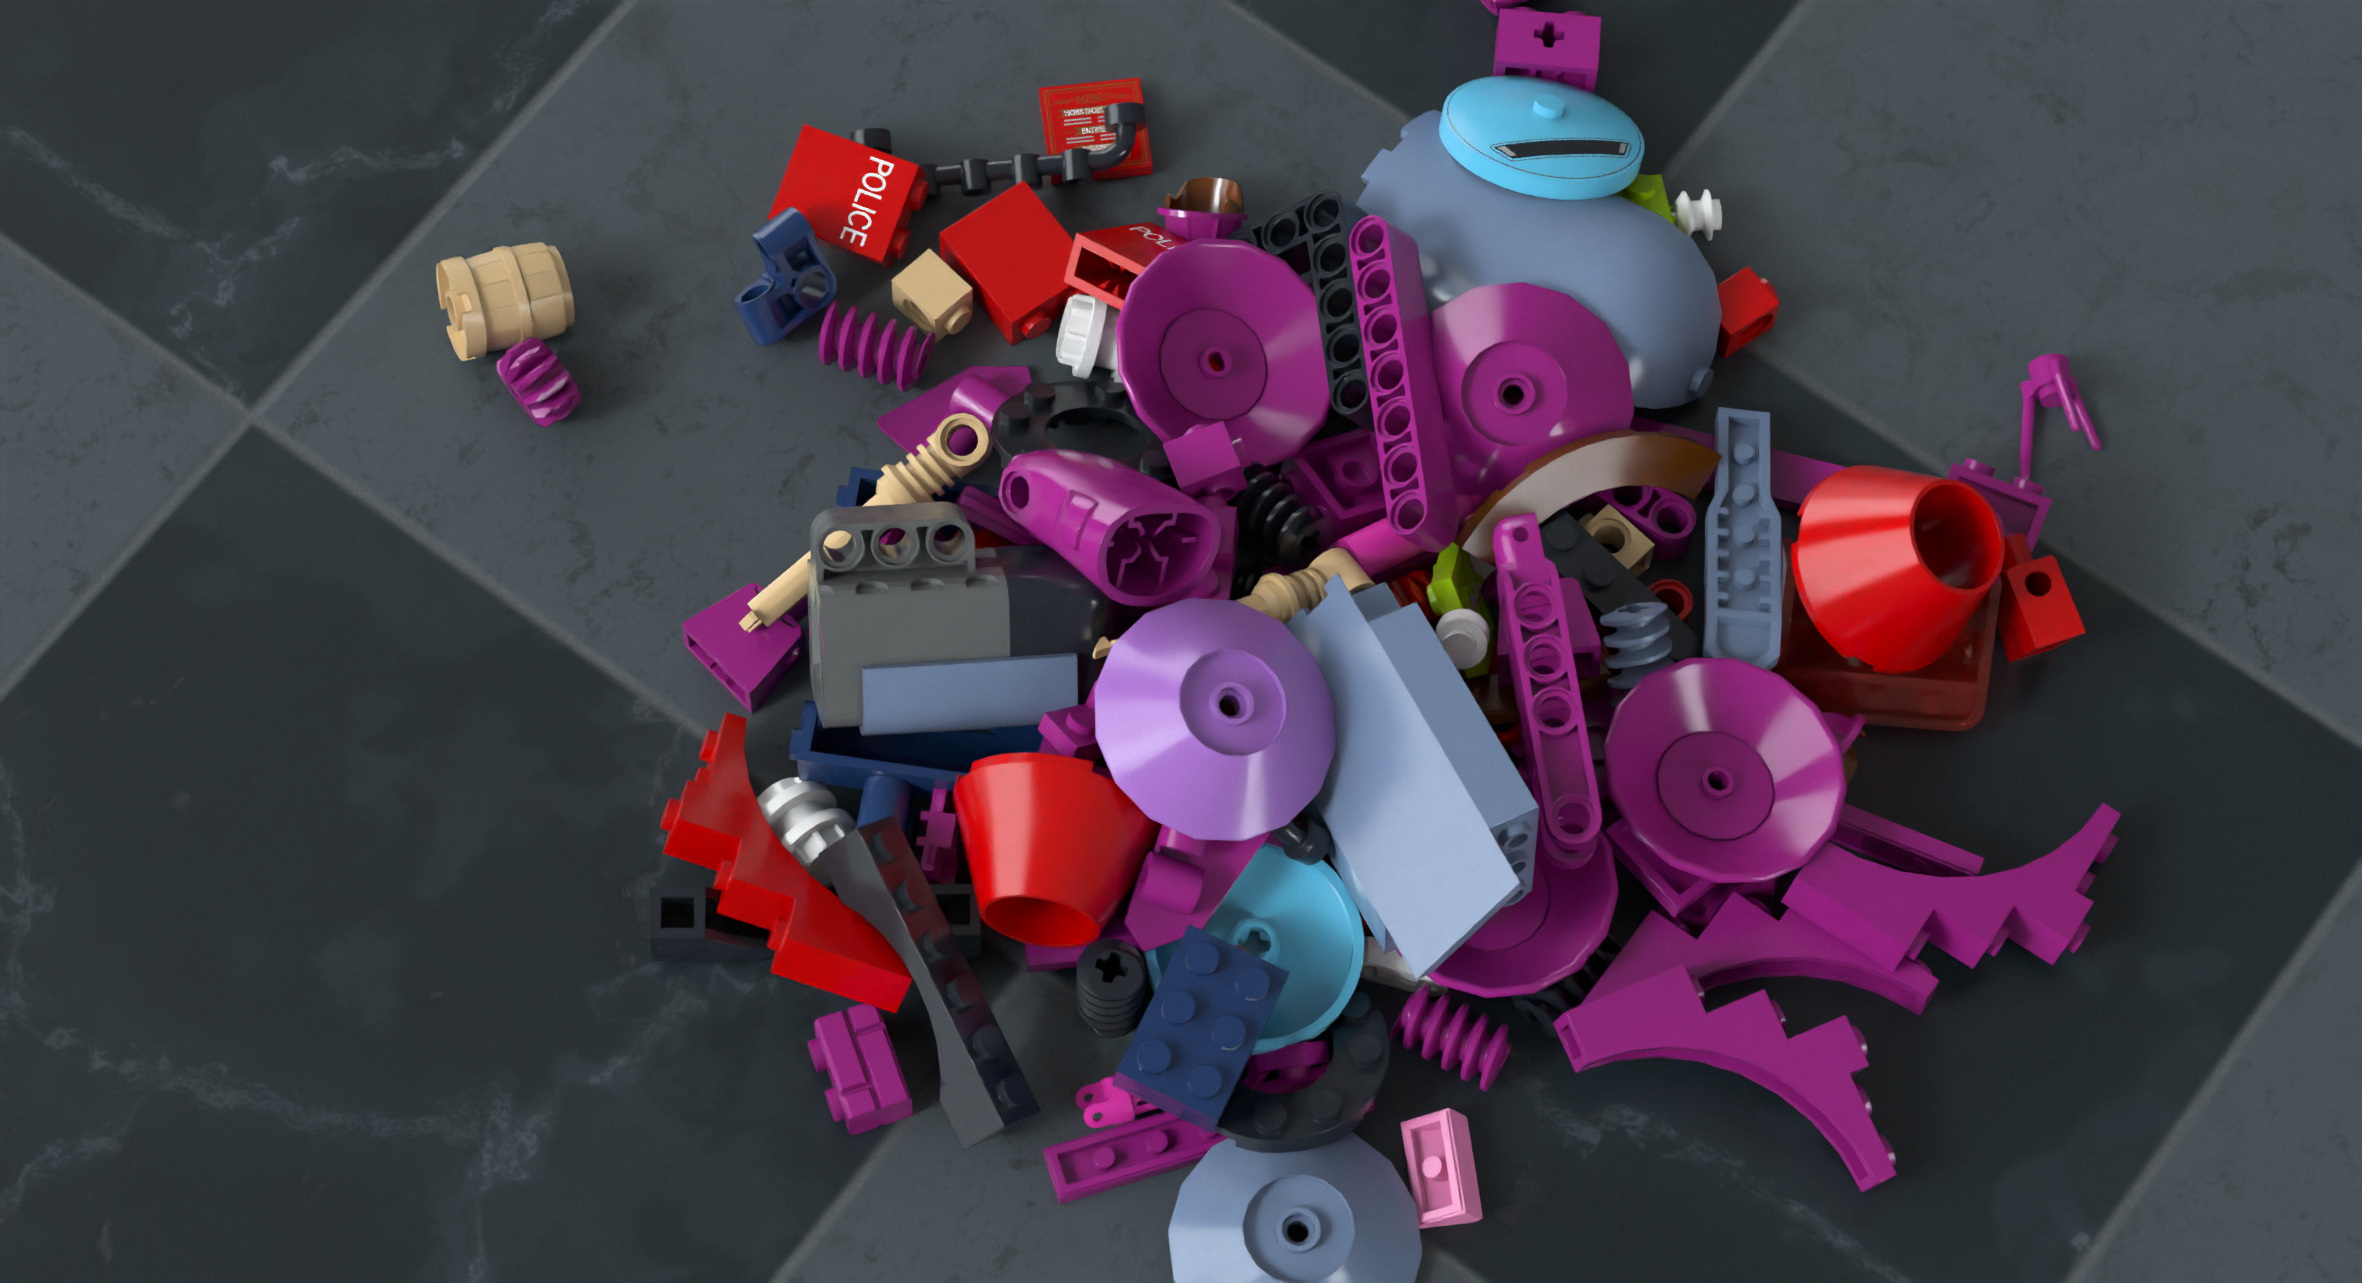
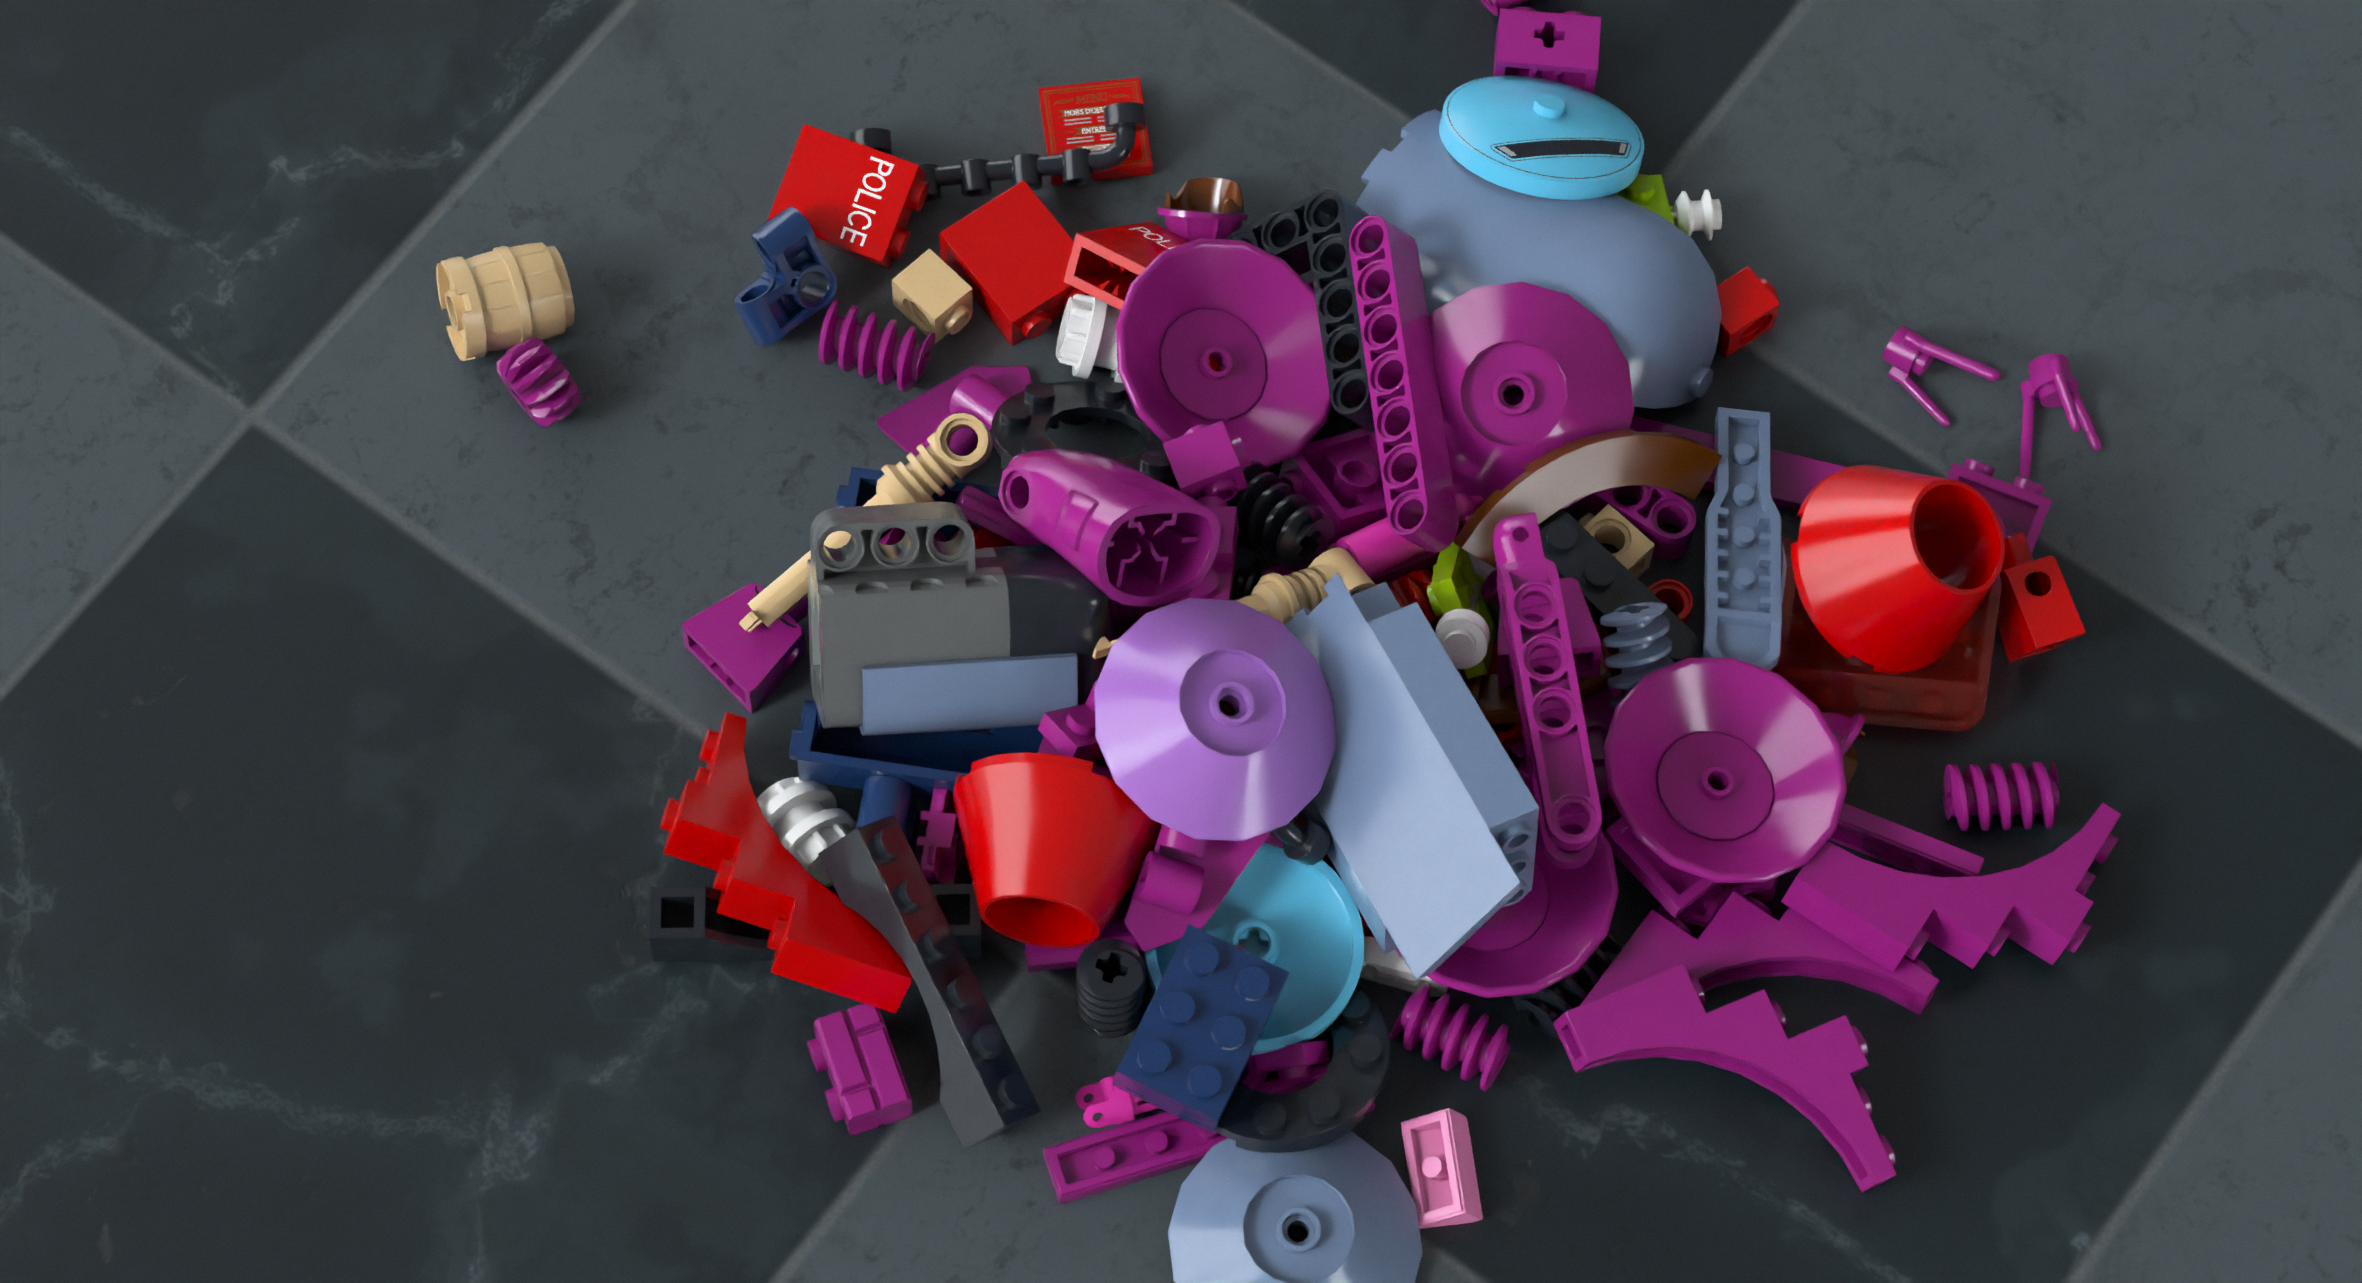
(1914, 353): none -> magenta plant
(2001, 794): none -> magenta piece

